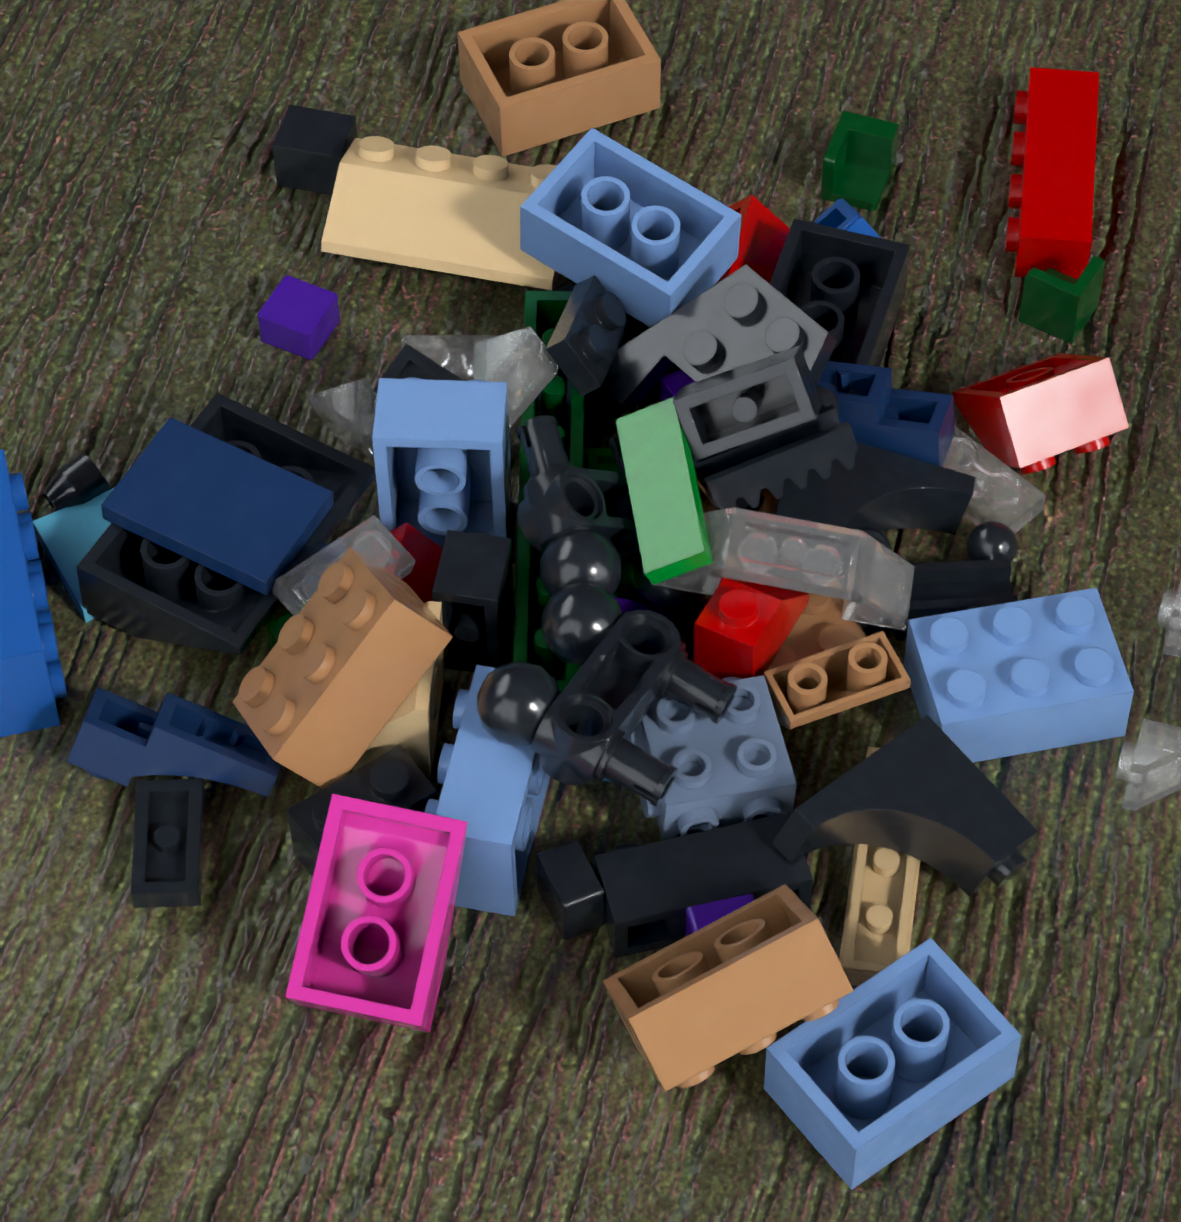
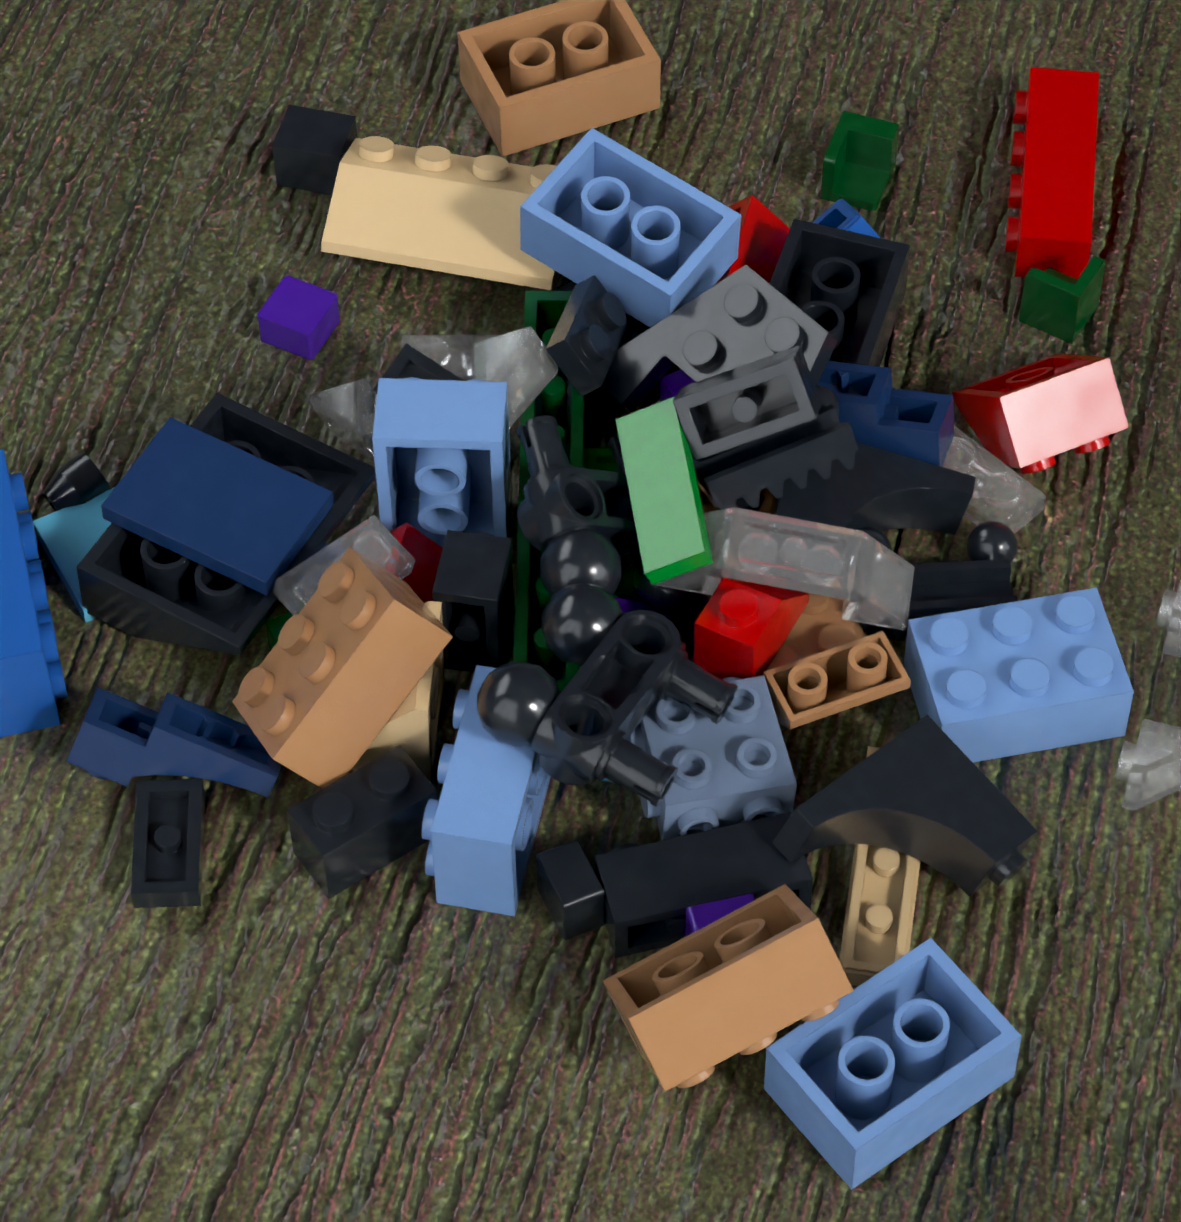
(379, 914): dark pink slope -> none

